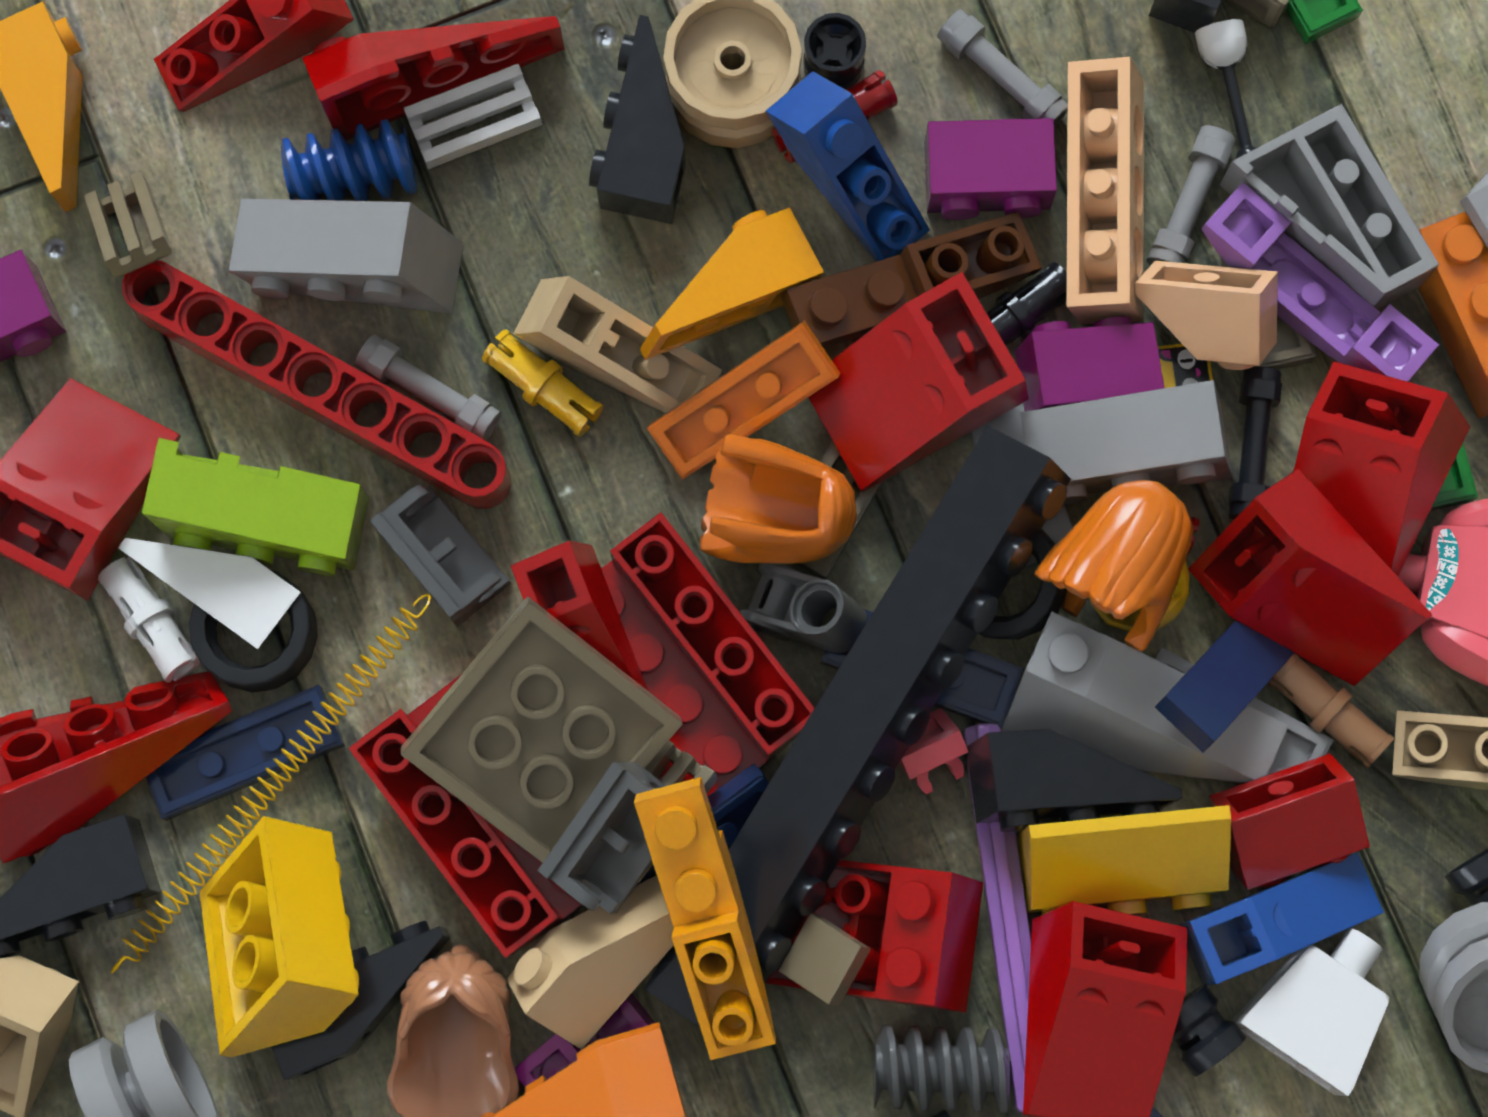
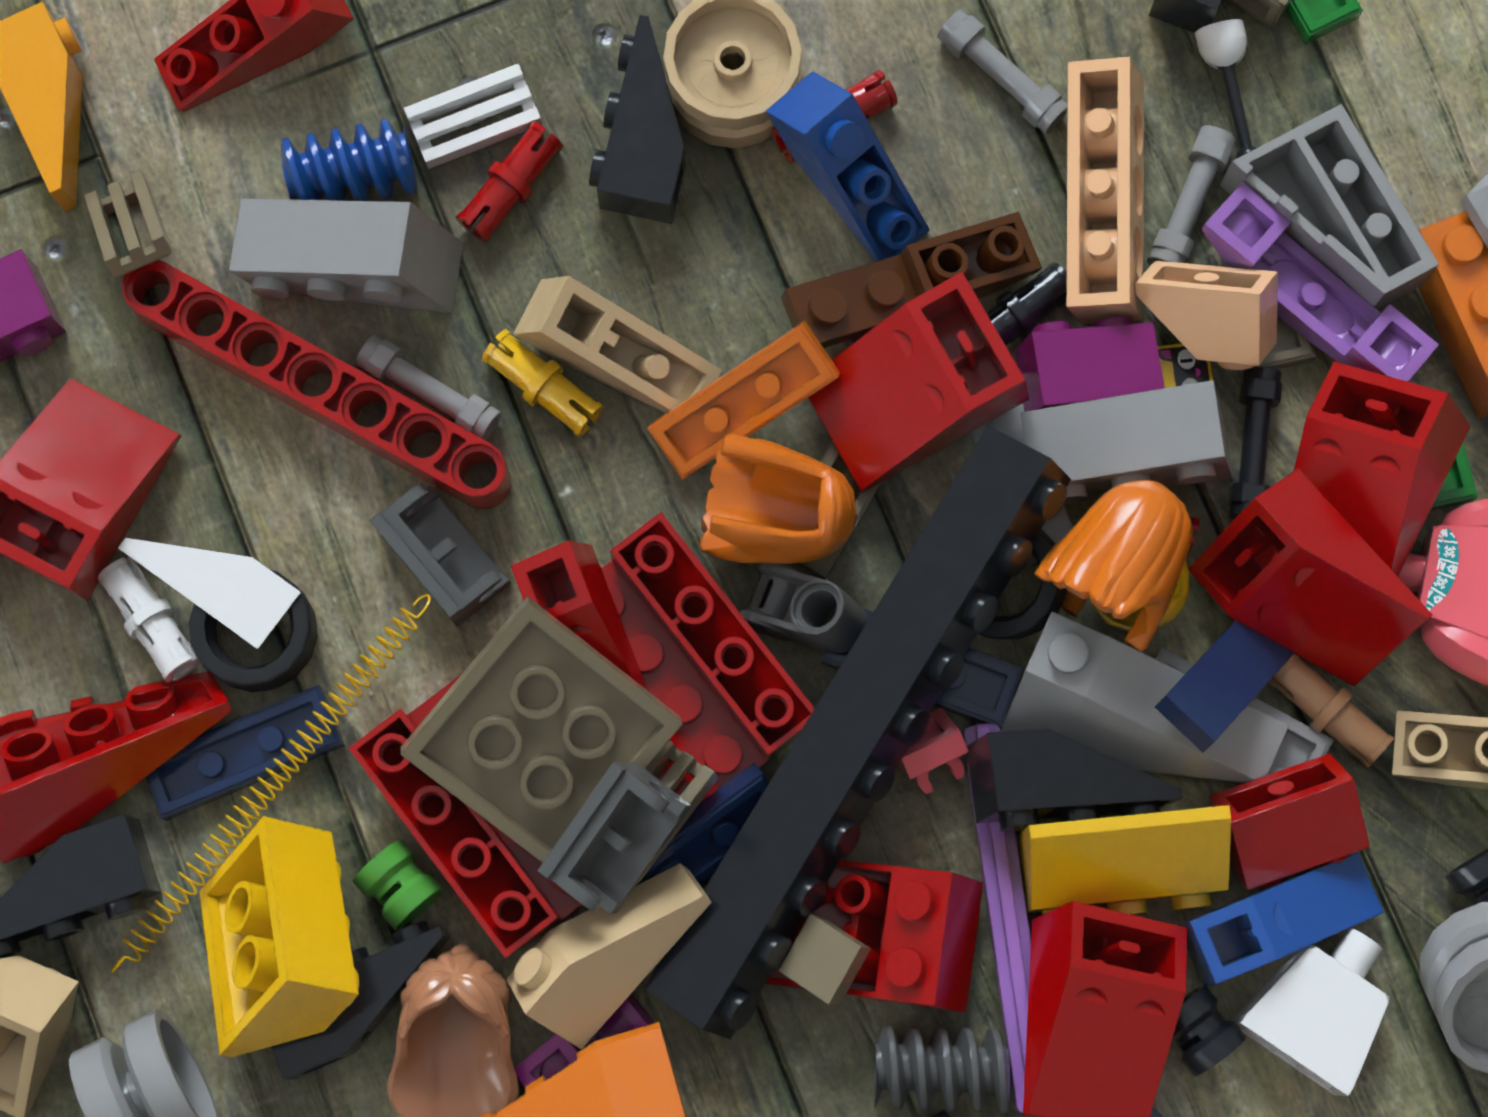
(256, 510): lime wedge -> none
(388, 70): red wedge -> none
(398, 884): none -> bright green wheel
(509, 182): none -> red pin
(707, 918): light orange slope -> none
(738, 281): light orange slope -> none
(835, 39): black wheel -> none
(990, 167): magenta brick -> none

